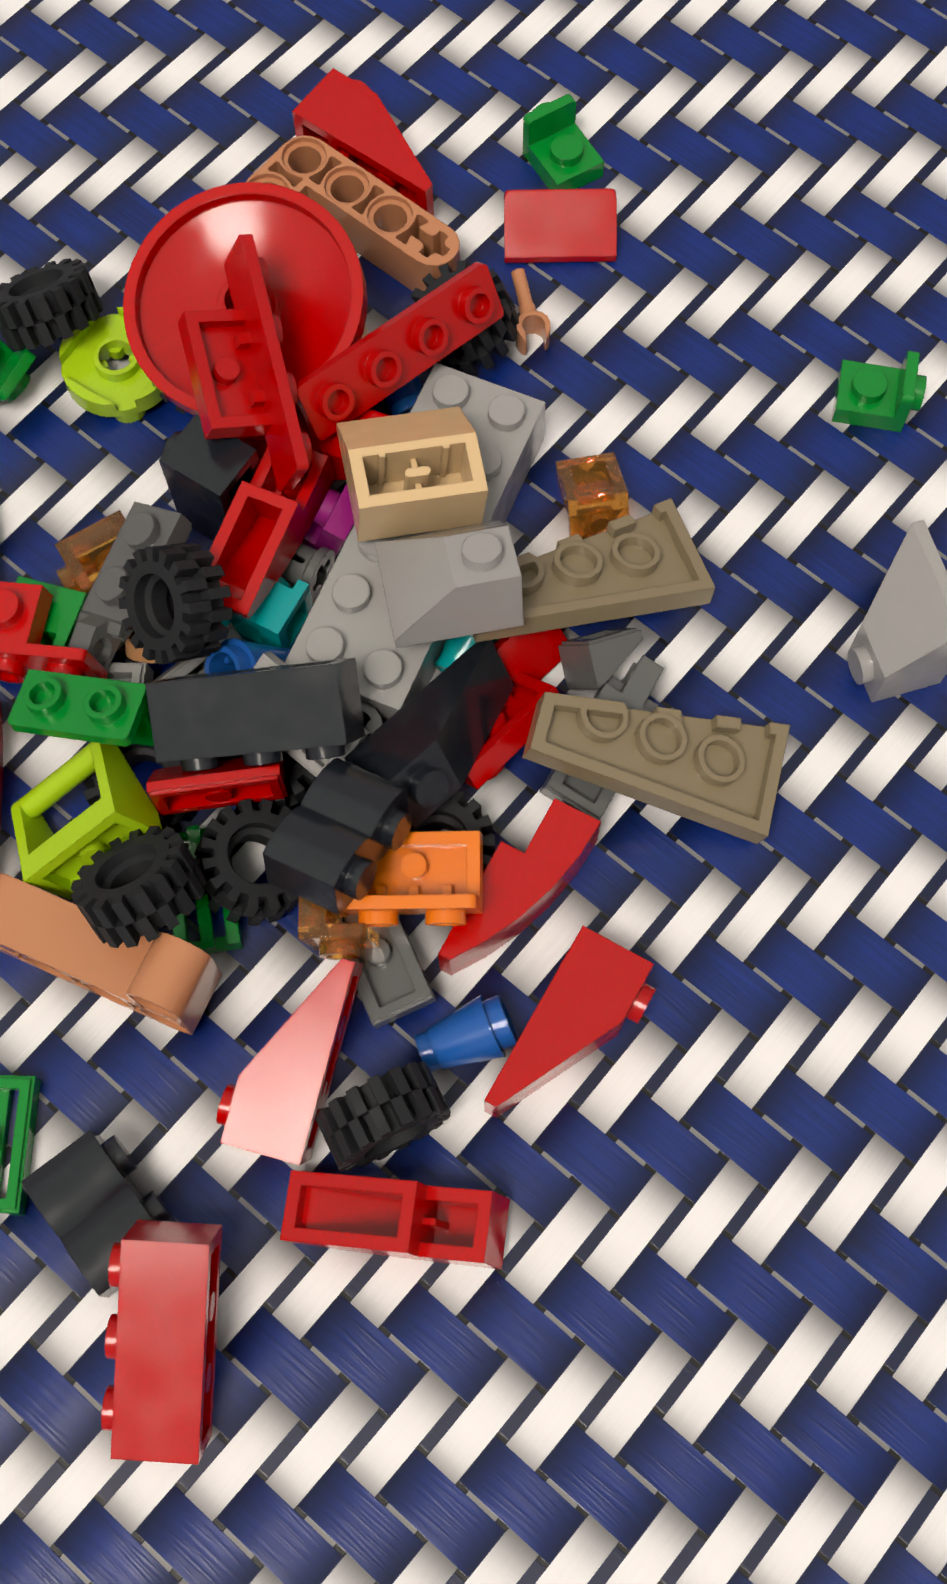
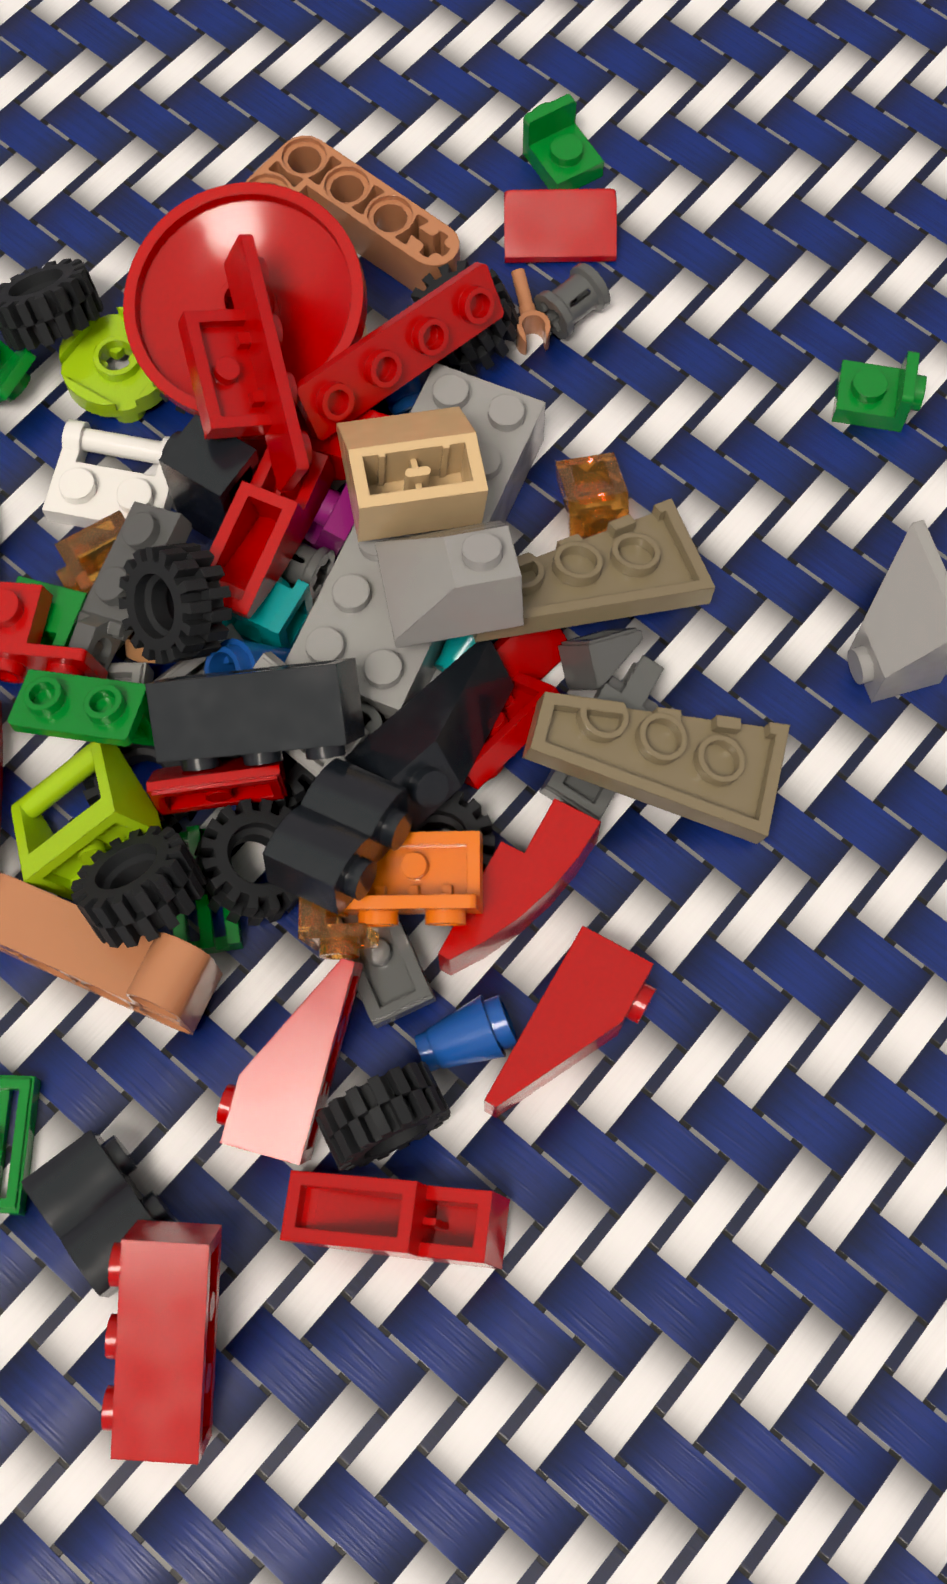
(89, 492): none -> white plate
(360, 128): red slope -> none
(575, 287): none -> dark grey bush

